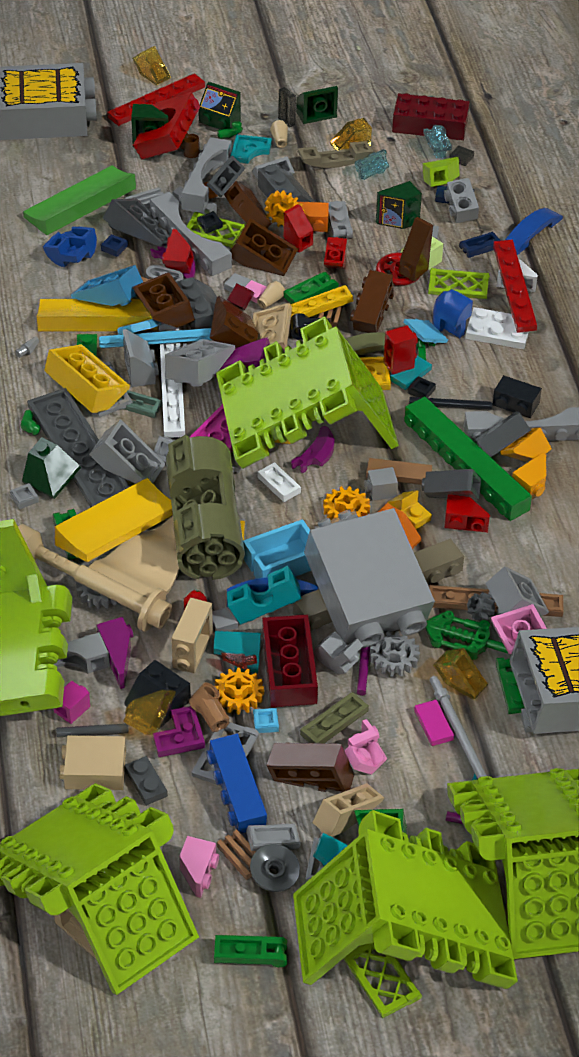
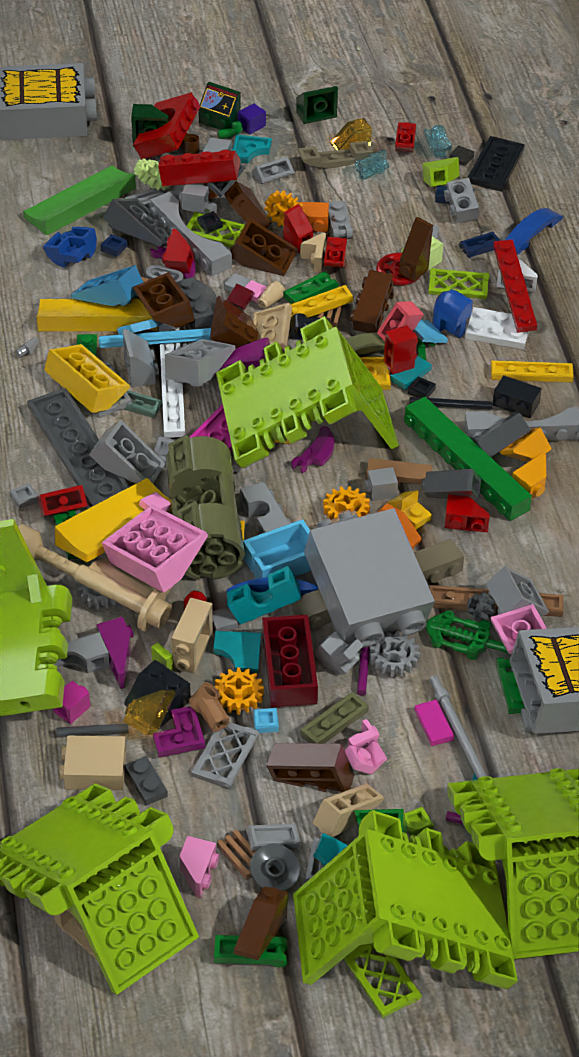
(28, 424): green arm -> none
(49, 468): slope -> none
(62, 500): none -> red brick
(149, 173): none -> yellowish green gear
(151, 66): clear yellow slope -> none
(155, 547): none -> bright pink slope
(156, 500): none -> bright pink tile
(162, 655): none -> lime tile
(191, 83): red plate -> none
(199, 168): none -> red slope
(237, 782): blue brick -> none
(239, 659): clear red bar -> none
(252, 118): none -> dark purple brick
(260, 501): none -> light grey arch
(262, 922): none -> reddish brown slope
(276, 178): dark grey slope -> none
(279, 132): tan cone -> none
(279, 482): white plate -> none
(287, 106): clear smoke tile -> none
(314, 250): none -> tan slope
(398, 205): slope -> none
(401, 315): none -> coral brick
(405, 137): none -> red slope
(417, 113): dark red brick -> none
(417, 821): none -> lime tile
(460, 672): clear yellow slope -> none
(496, 163): none -> black tile
(532, 371): none -> yellow tile

